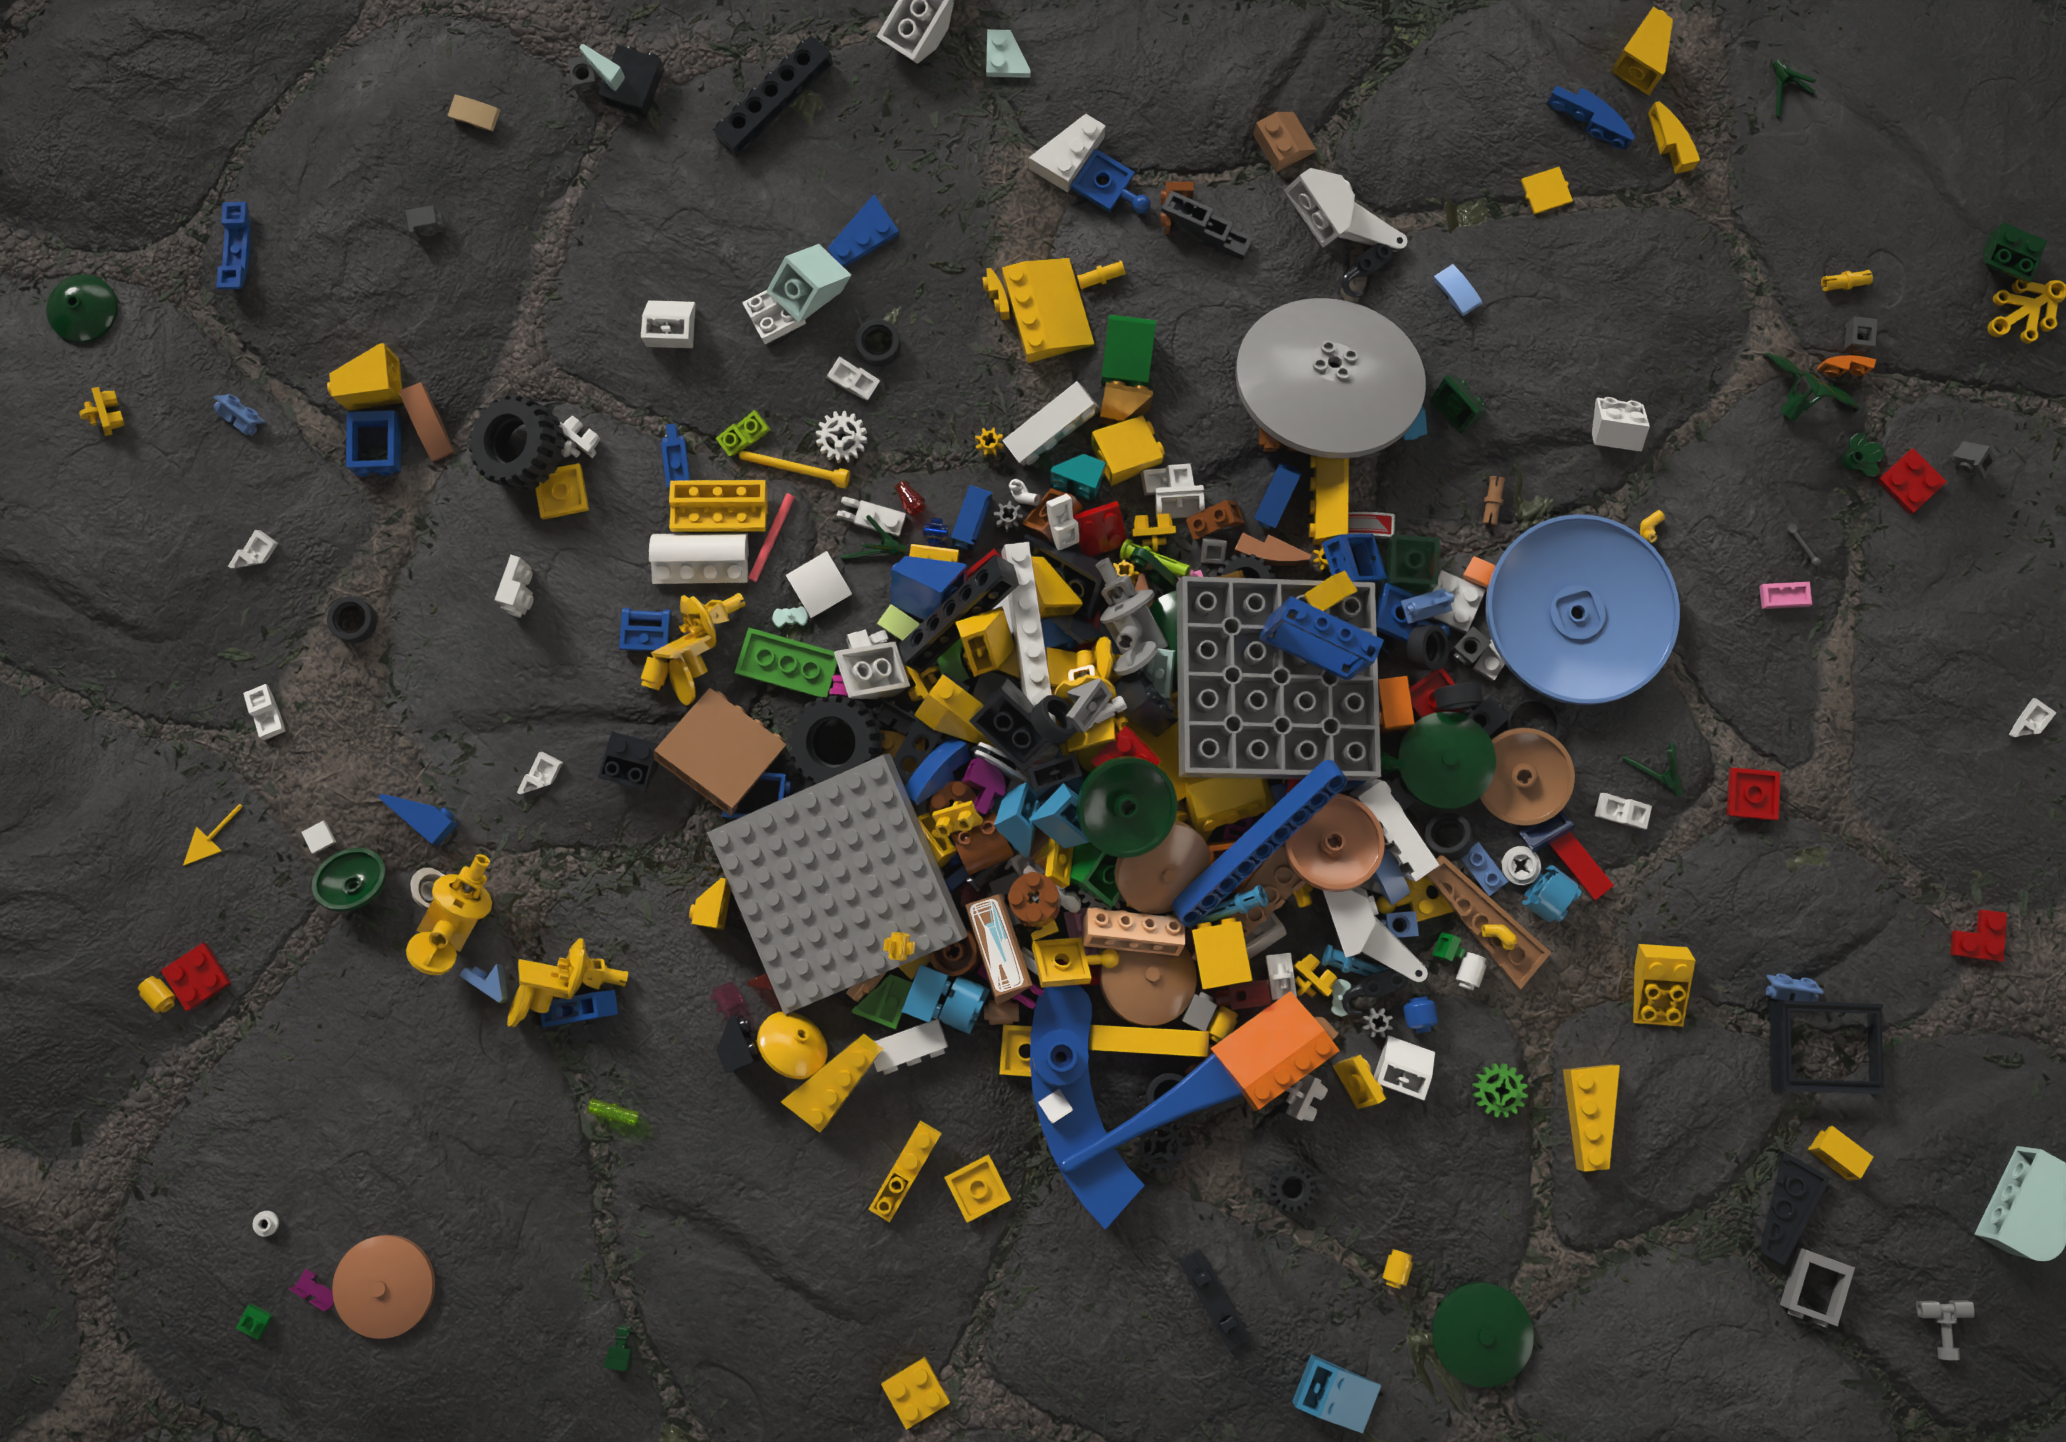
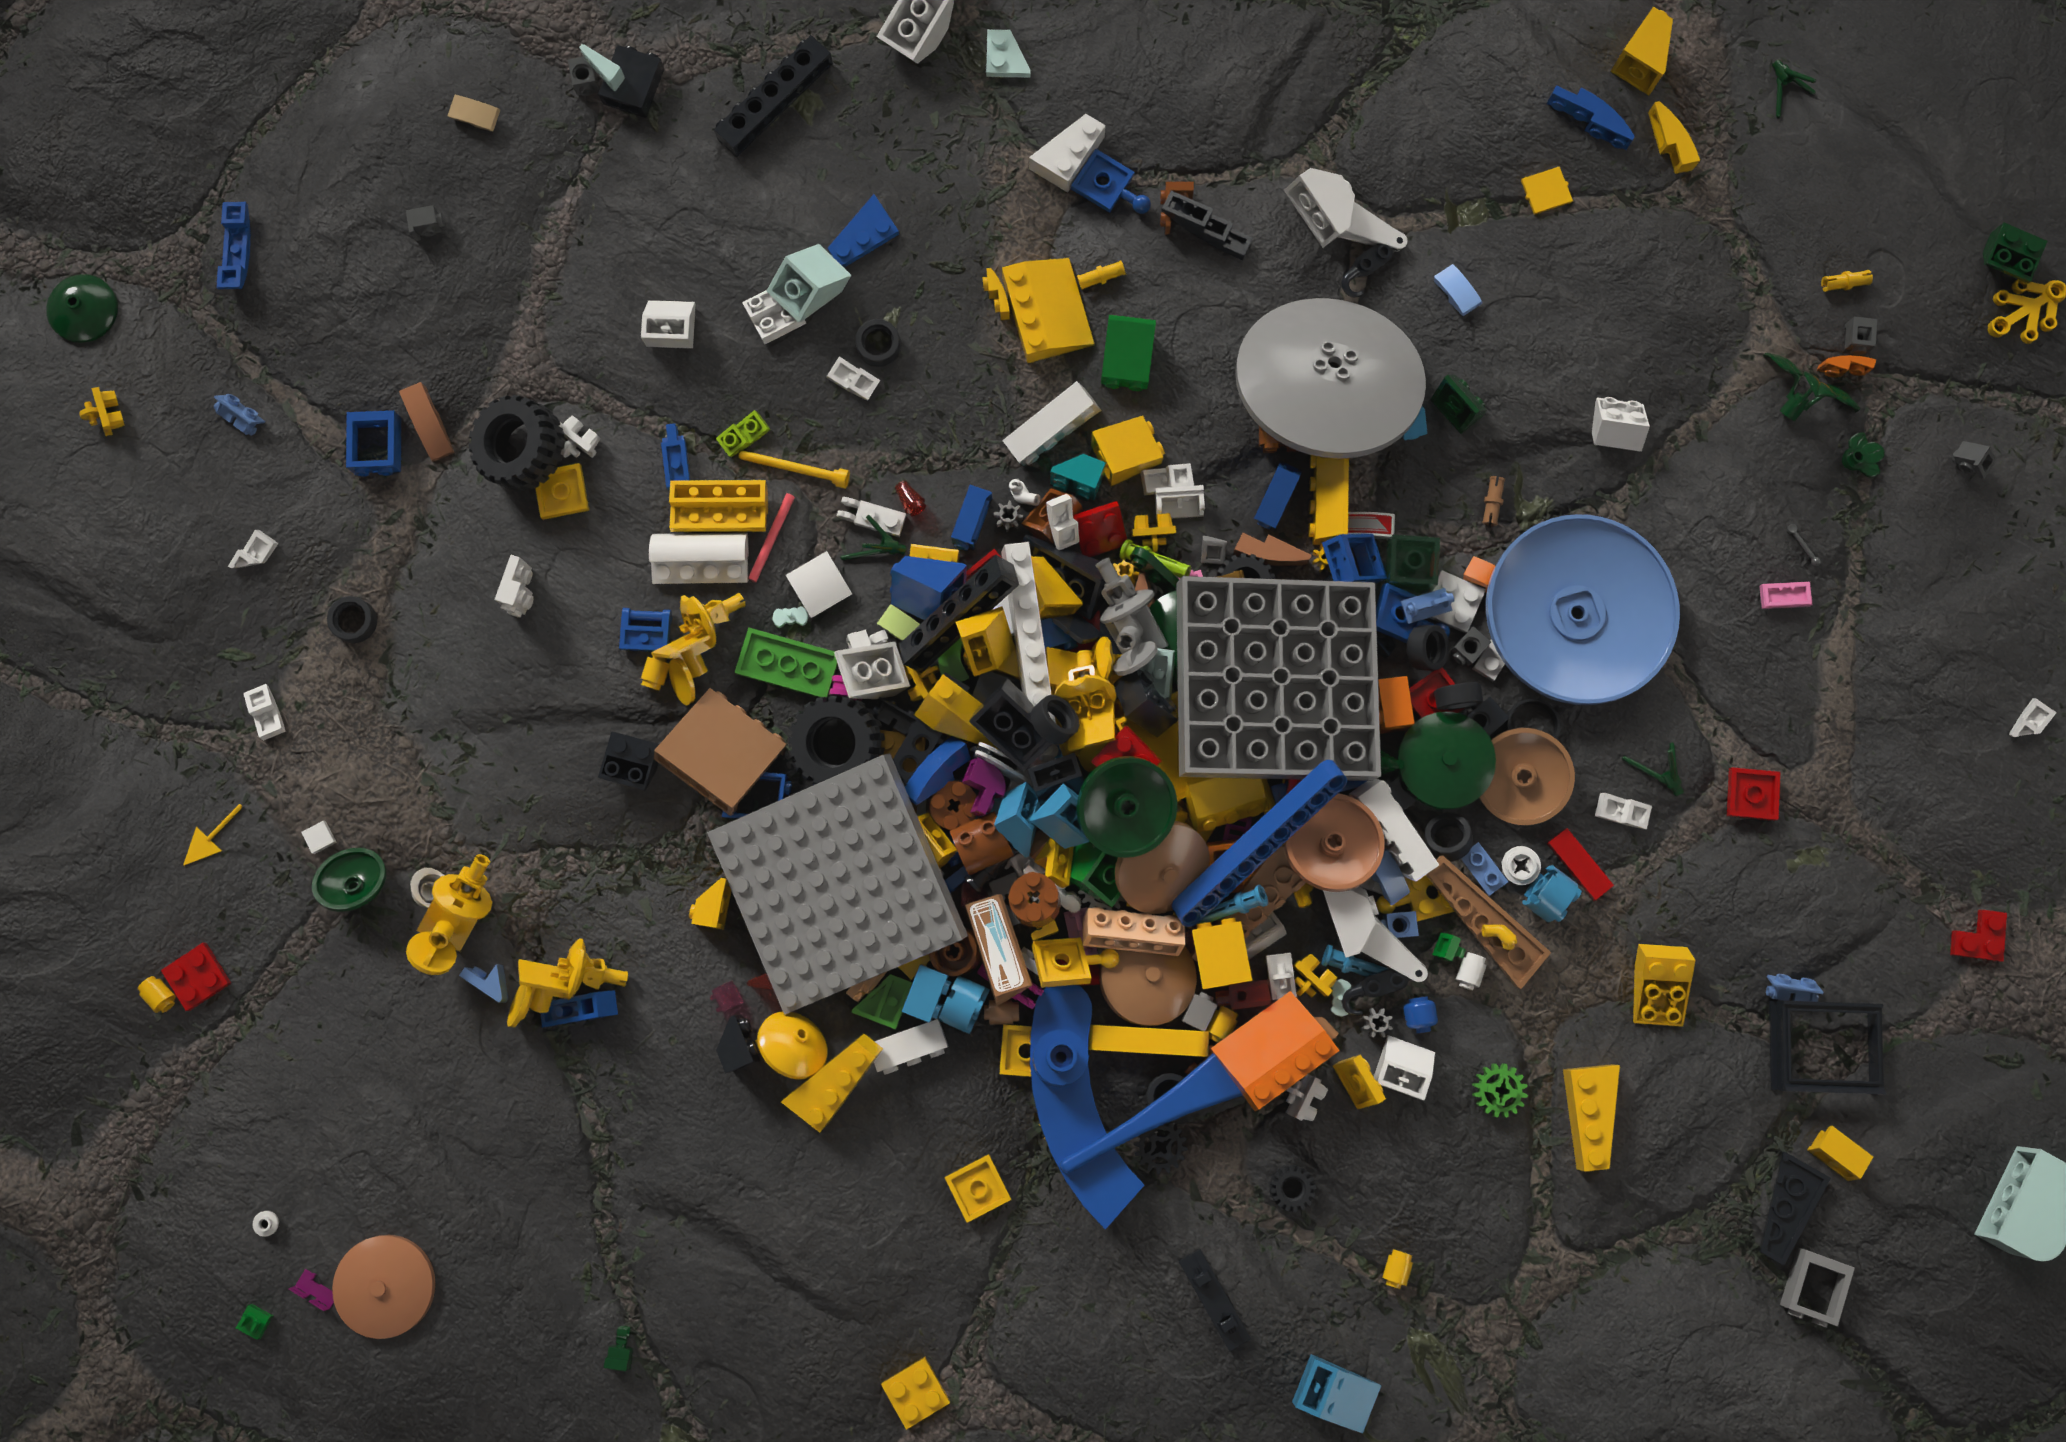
(367, 380): yellow slope -> none
(427, 820): blue slope -> none
(541, 774): white slope -> none
(613, 1112): clear neon green pin -> none
(832, 434): white gear -> none
(899, 946): yellow gear -> none
(905, 1171): yellow slope -> none
(935, 532): clear blue gear -> none
(956, 818): yellow hips -> none
(993, 447): yellow gear -> none
(1055, 1106): white slope -> none
(1088, 703): light grey slope -> none
(1108, 710): white axle -> none
(1124, 402): pearl gold slope -> none
(1215, 518): dark orange bracket -> none
(1283, 139): medium nougat slope -> none
(1321, 639): blue window -> none
(1331, 591): yellow slope -> none
(1482, 1334): dark green dish -> none
(1544, 833): dark blue tile -> none
(1647, 526): yellow arm -> none
(1911, 481): red plate -> none
(1946, 1315): light grey bar -> none

